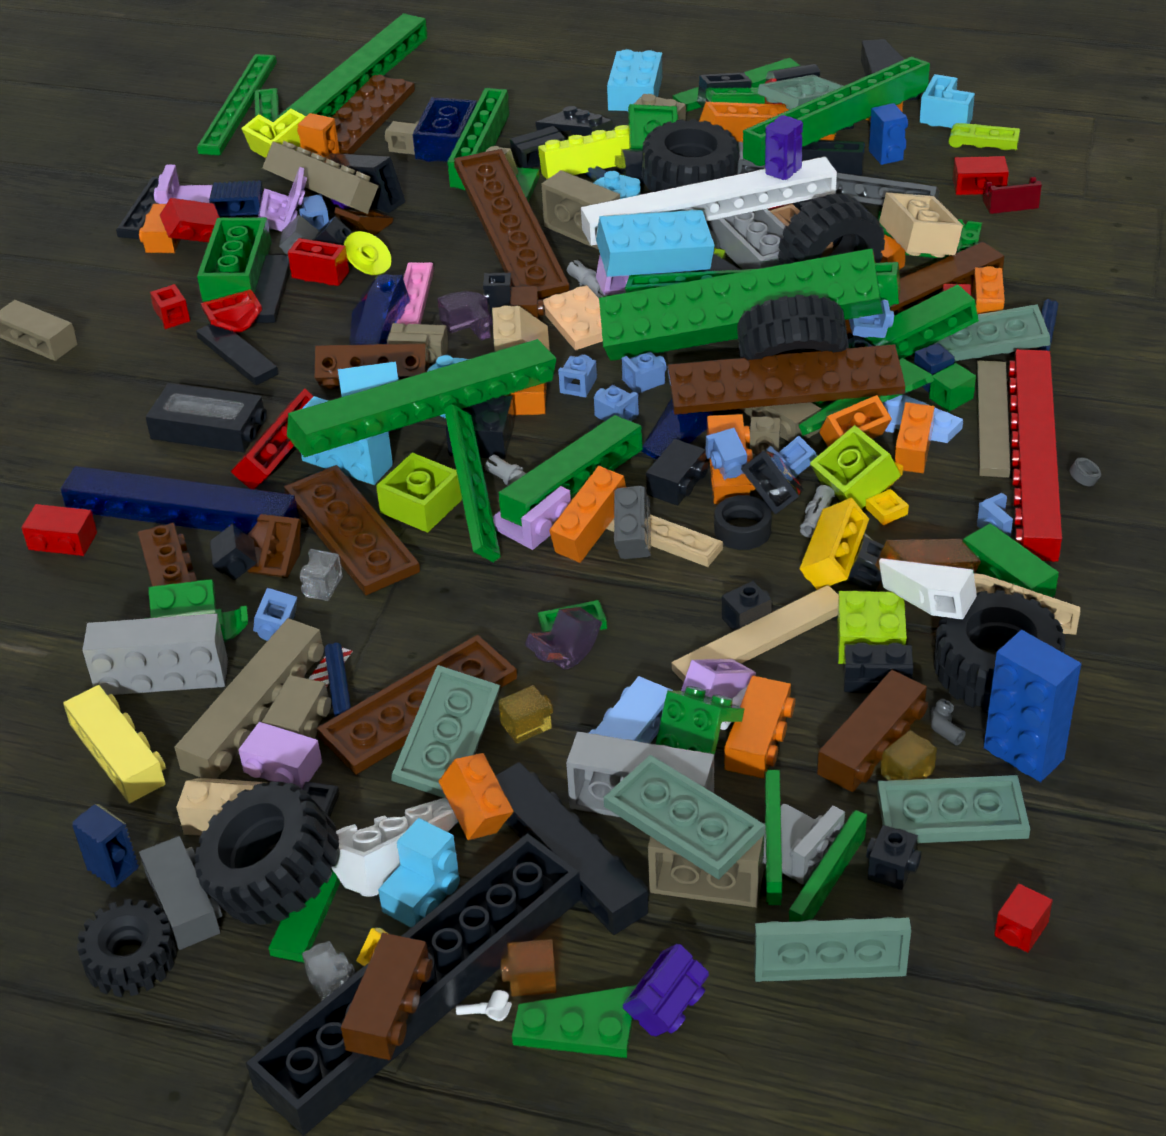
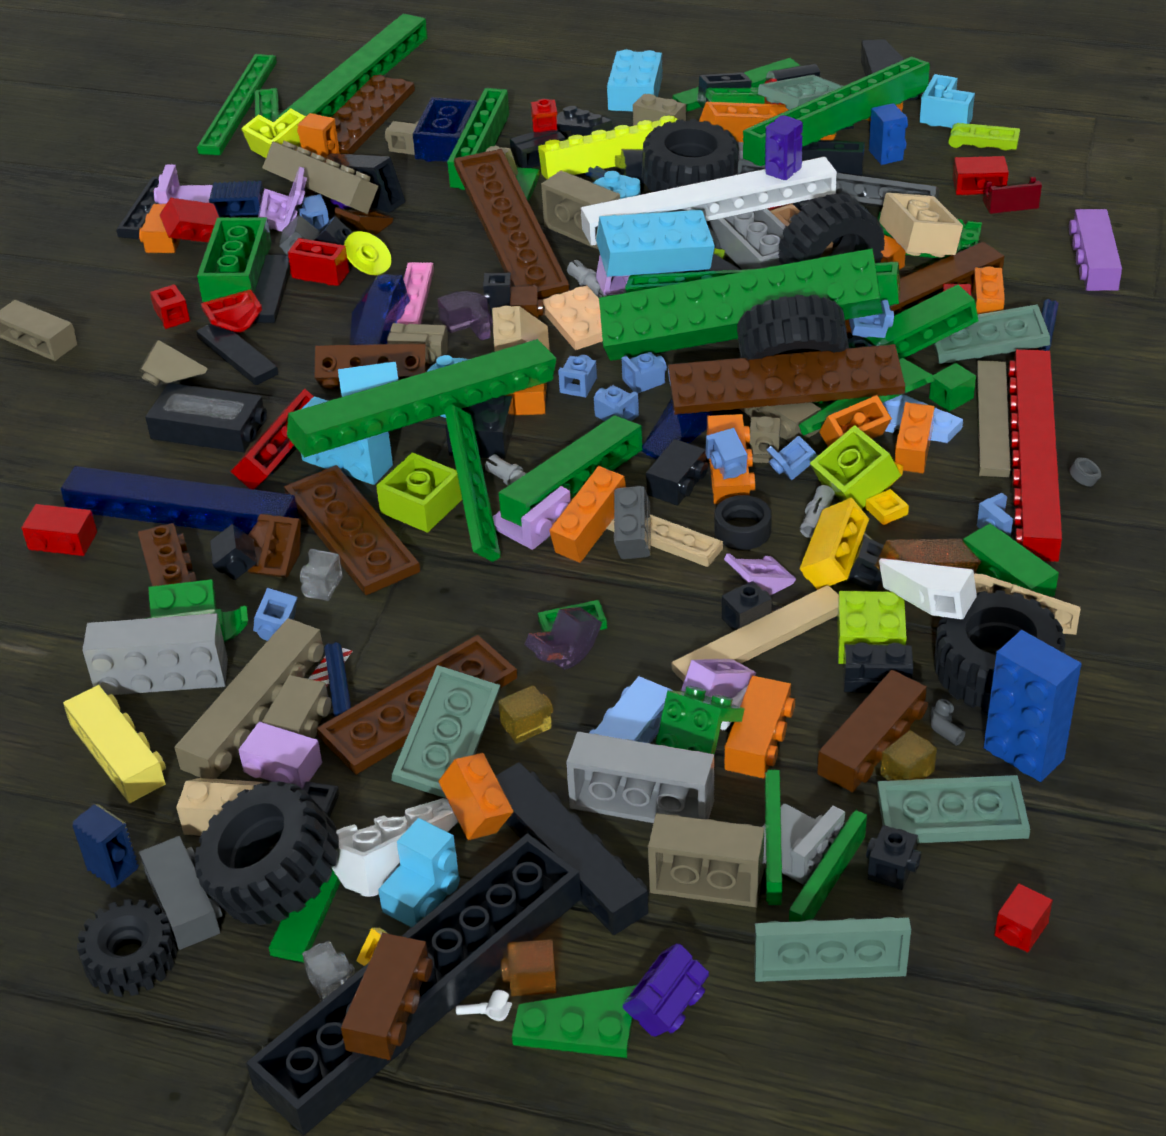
(168, 365): none -> dark tan slope
(544, 115): none -> red bracket
(644, 119): green tile -> none
(684, 816): sand green plate -> none
(765, 573): none -> lavender slope
(773, 480): black torso -> none
(933, 360): dark blue brick -> none
(1095, 249): none -> medium lavender brick

